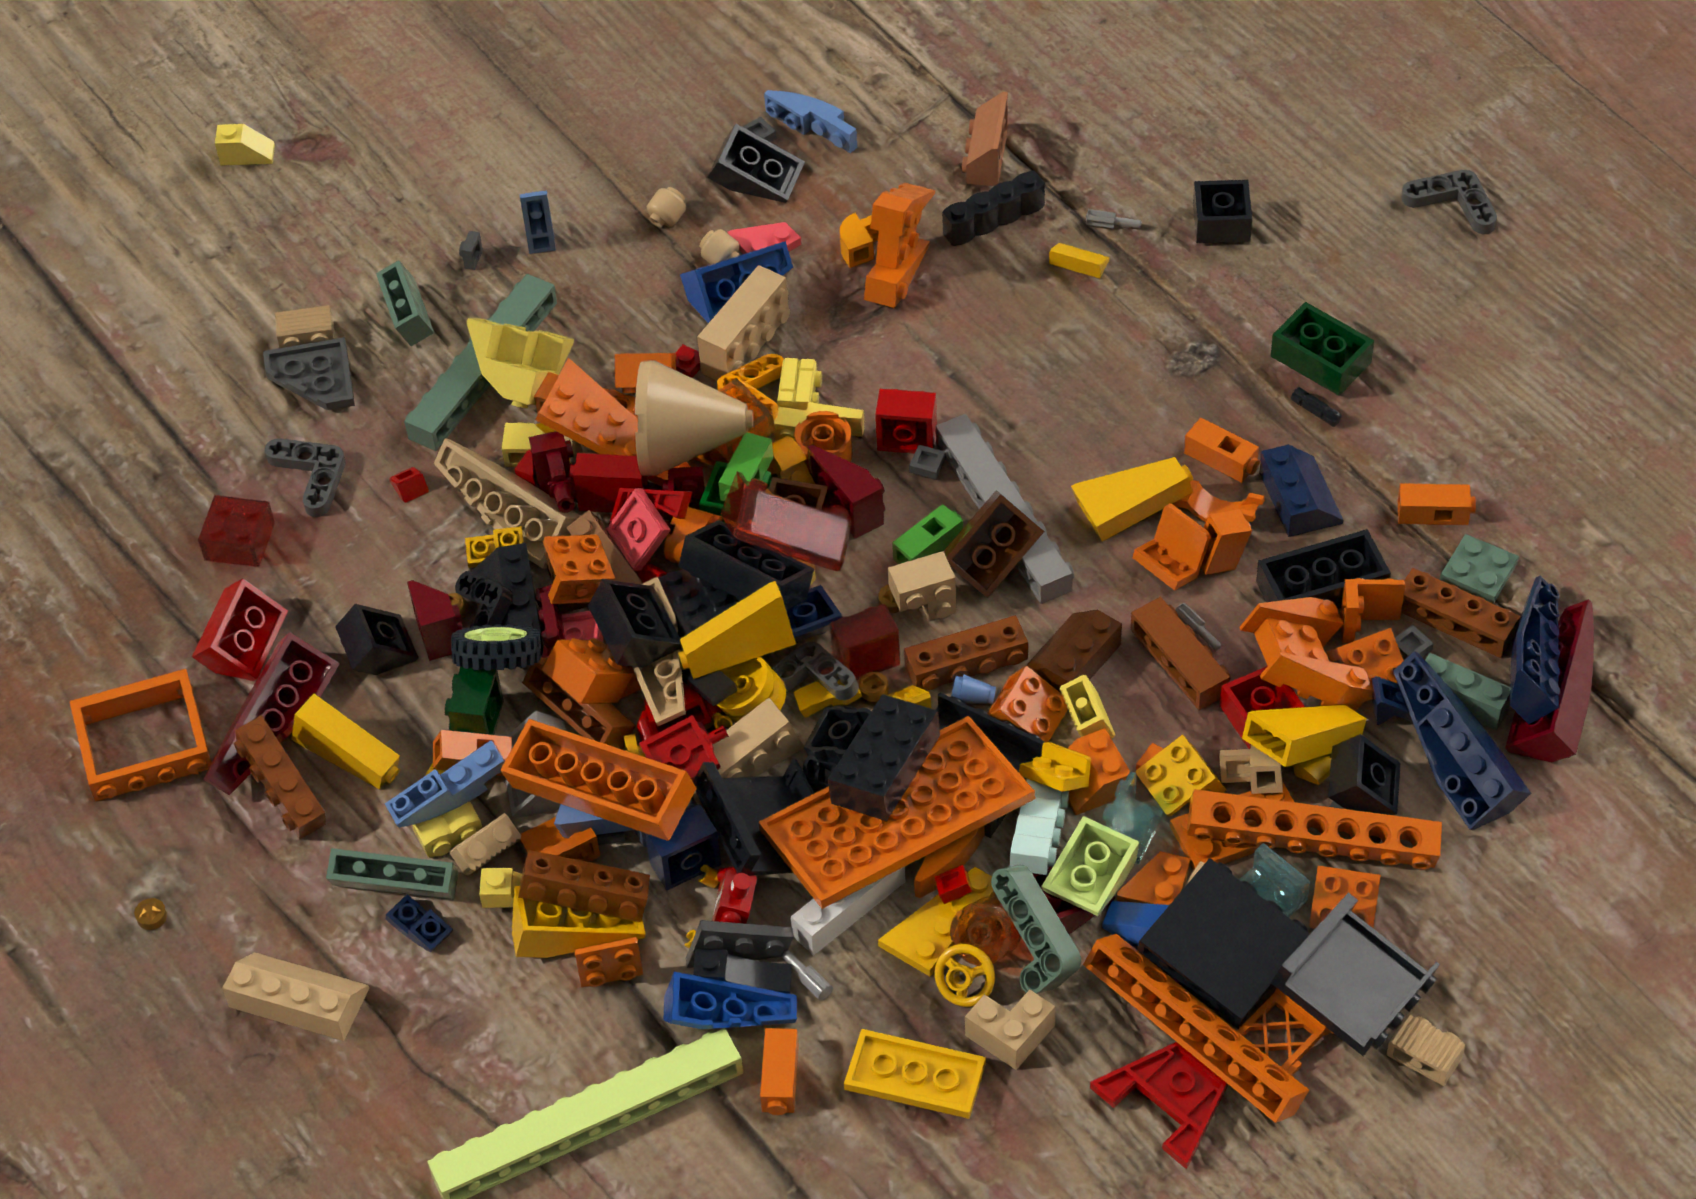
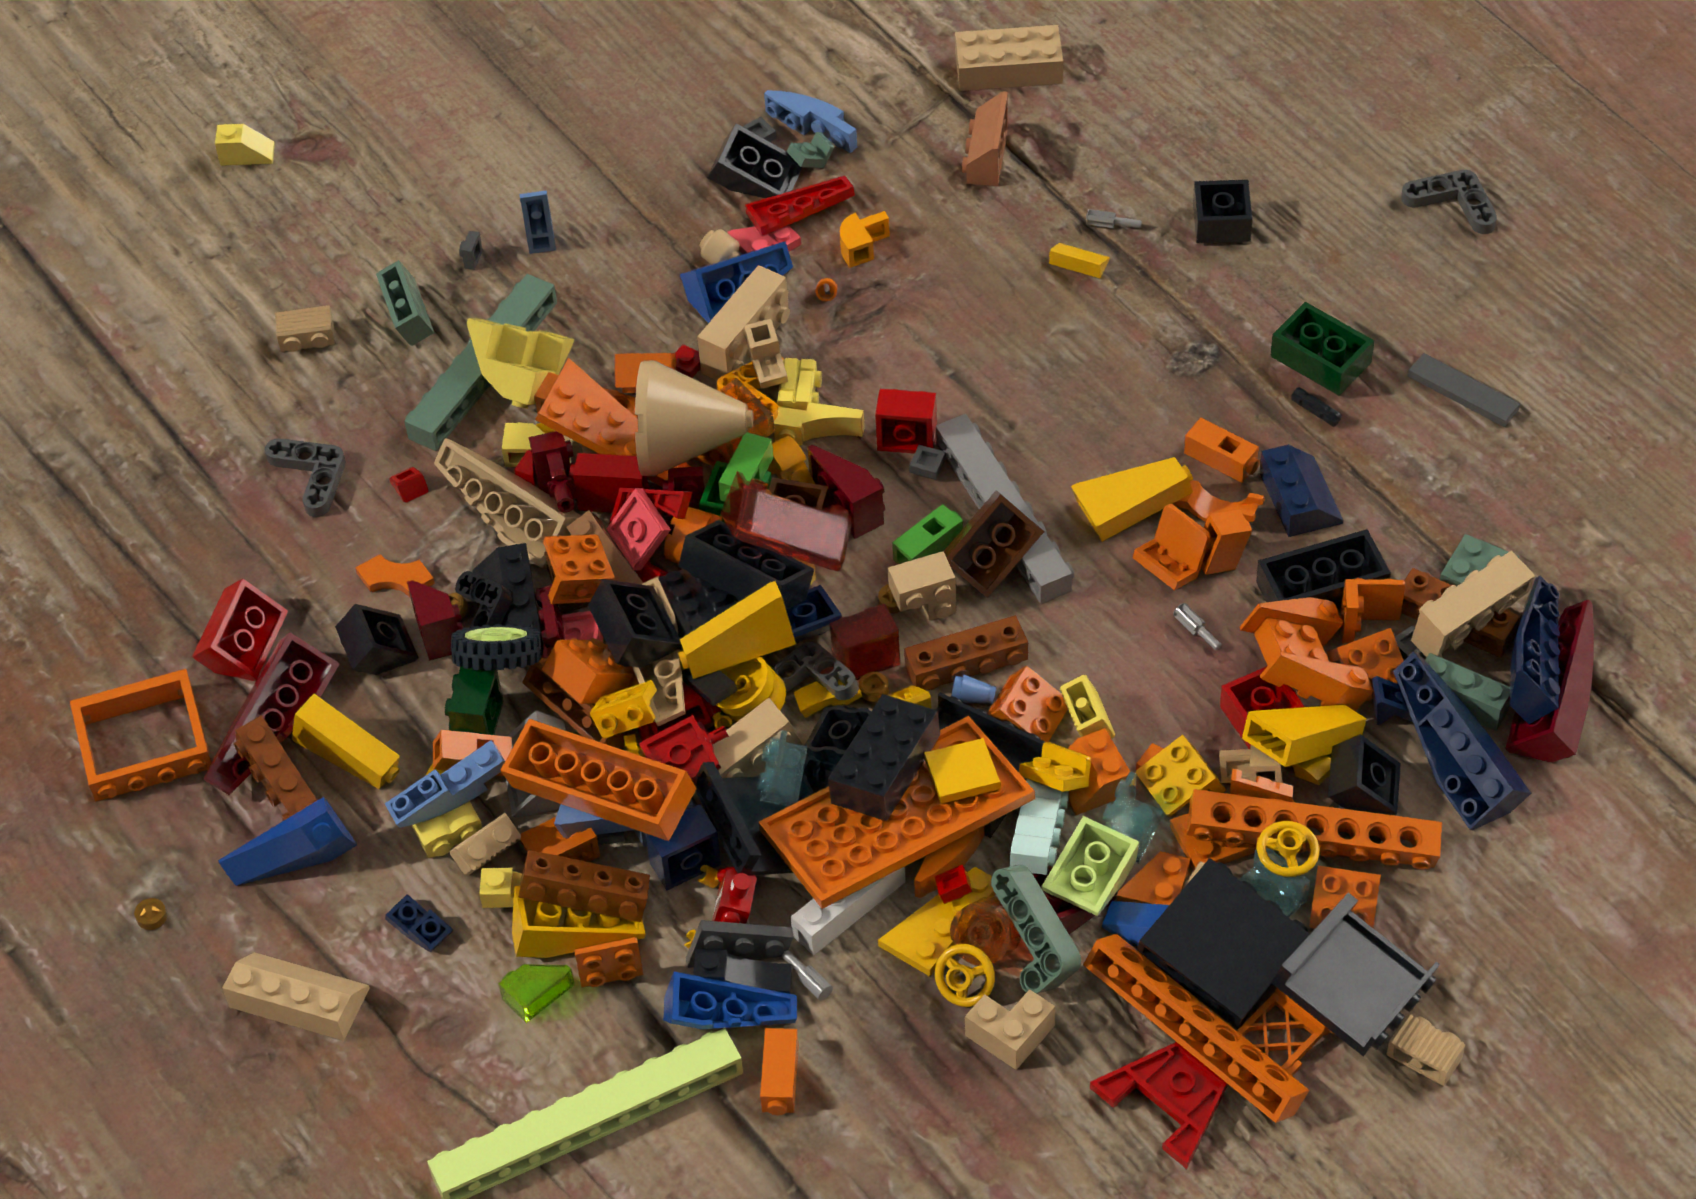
(236, 531): clear red brick -> none
(296, 843): none -> blue wedge
(314, 372): dark grey plate -> none
(383, 574): none -> orange tile
(392, 874): sand green brick -> none
(481, 546): yellow slope -> none
(535, 988): none -> clear neon green slope
(624, 709): none -> yellow bracket
(666, 207): tan head -> none
(765, 353): none -> tan brick
(782, 772): none -> clear light blue bracket
(795, 205): none -> red wing
(812, 154): none -> sand green bracket
(821, 292): none -> orange hinge
(826, 432): orange brick -> none
(899, 245): orange wedge -> none
(915, 1073): yellow plate -> none
(962, 770): none -> yellow tile
(992, 208): black brick -> none
(1009, 57): none -> tan brick
(1077, 648): reddish brown slope -> none
(1179, 652): dark orange brick -> none
(1261, 788): none -> orange wing
(1290, 834): none -> yellow piece
(1435, 504): orange brick -> none
(1464, 390): none -> dark grey tile
(1471, 604): none -> tan wedge

